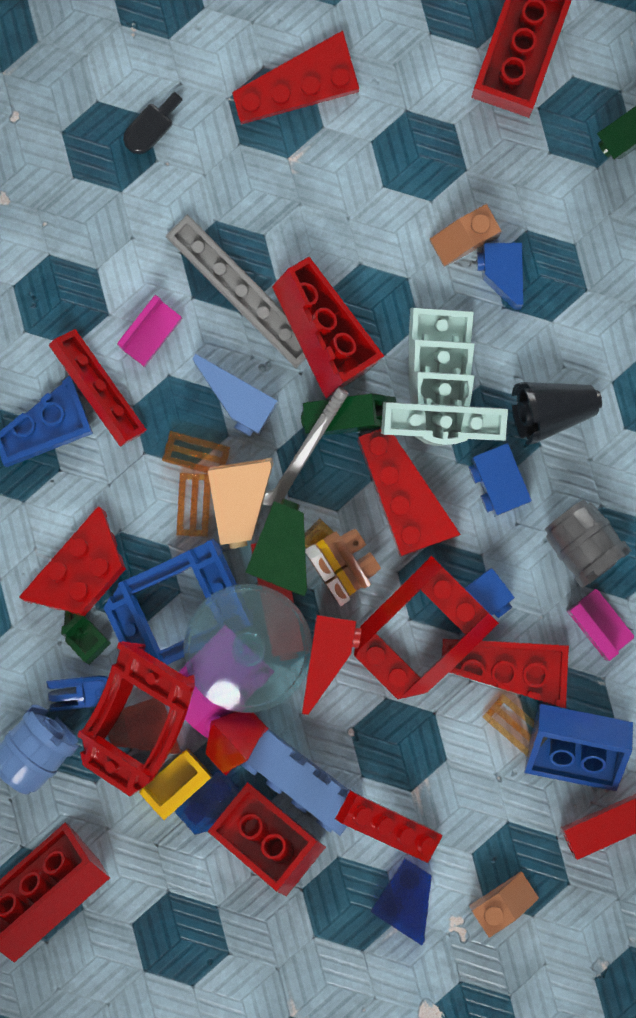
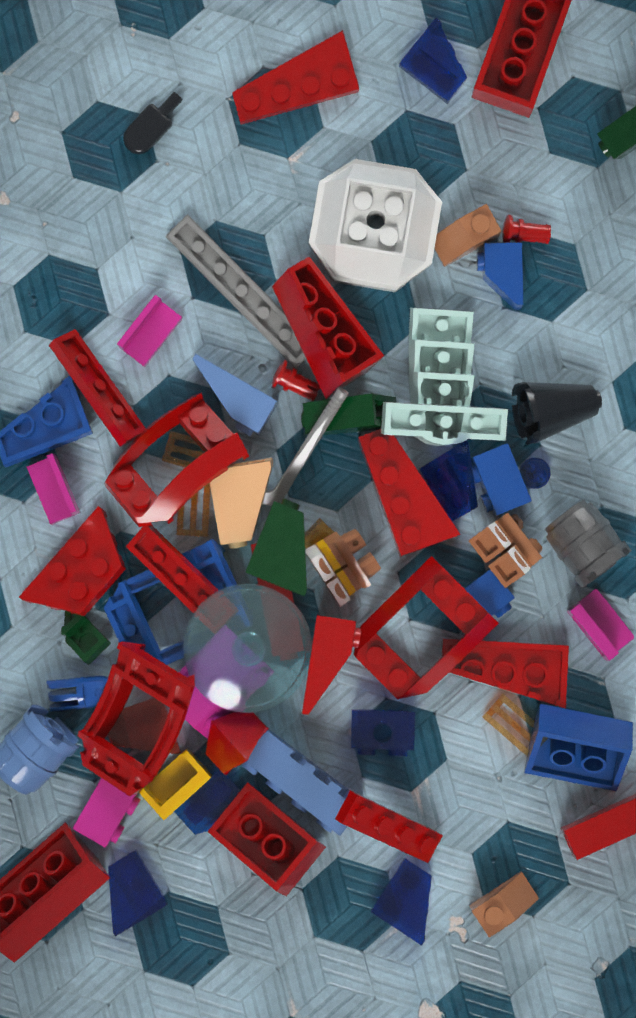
(53, 489): none -> dark pink panel
(104, 813): none -> dark pink brick
(132, 892): none -> clear blue wing
(171, 567): none -> red plate
(207, 431): none -> red wedge
(295, 382): none -> red pin
(370, 256): none -> white piece
(402, 731): none -> clear blue brick
(434, 63): none -> clear blue wing
(453, 481): none -> clear blue wing
(516, 550): none -> nougat hips
(522, 231): none -> red pin
(535, 473): none -> clear blue tile

